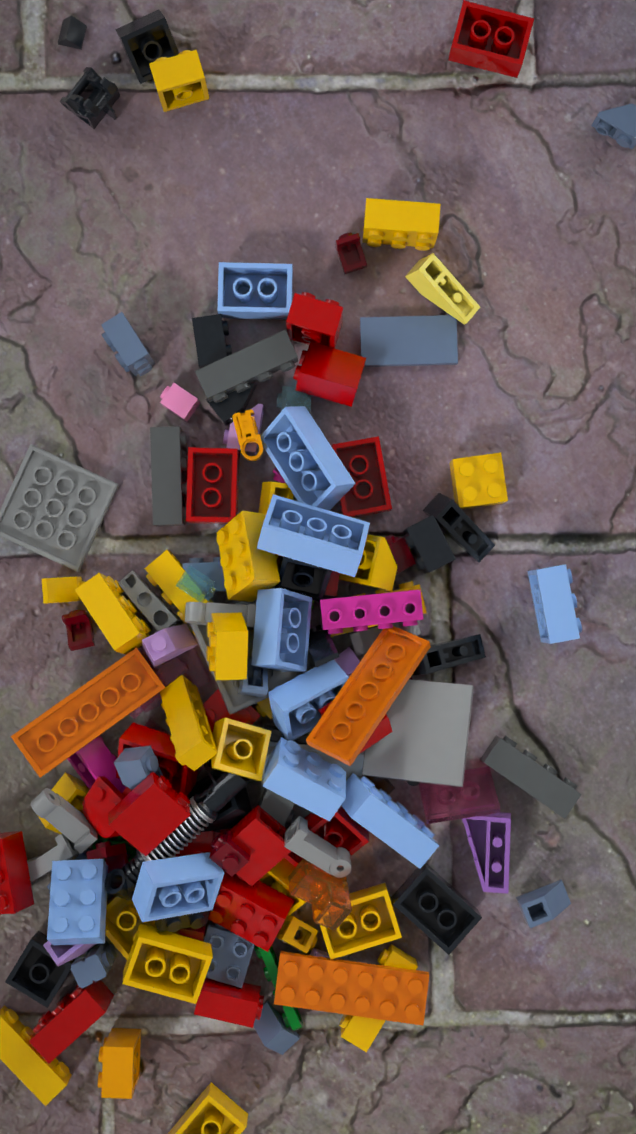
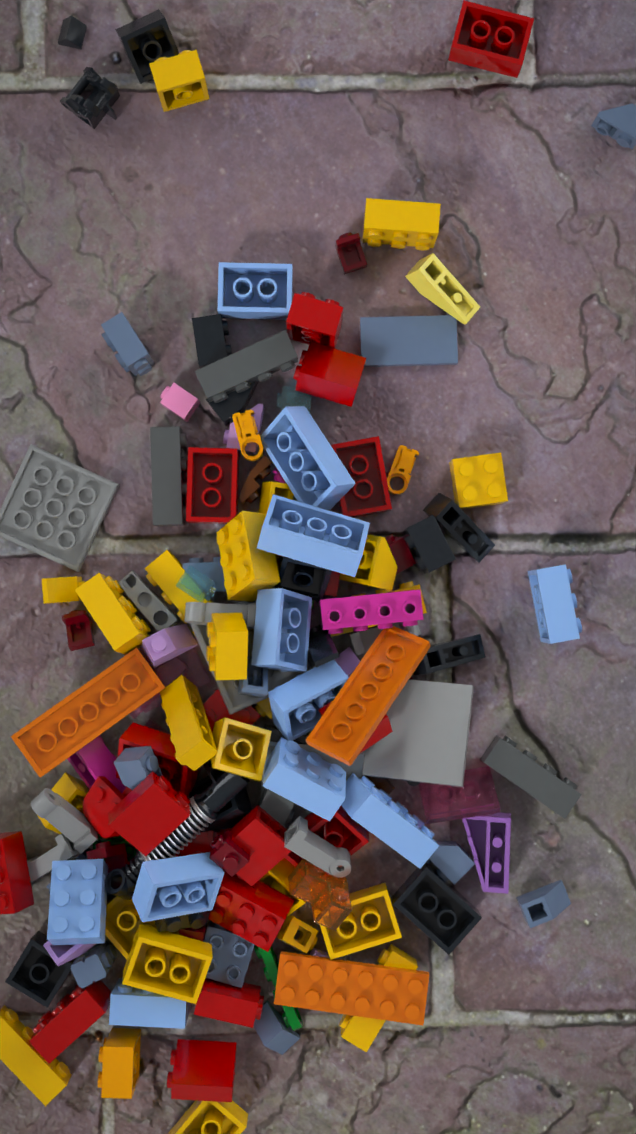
(146, 1009): none -> light blue brick
(202, 1070): none -> red brick
(251, 487): none -> reddish brown slope
(402, 467): none -> light orange piece
(451, 861): none -> sand blue slope

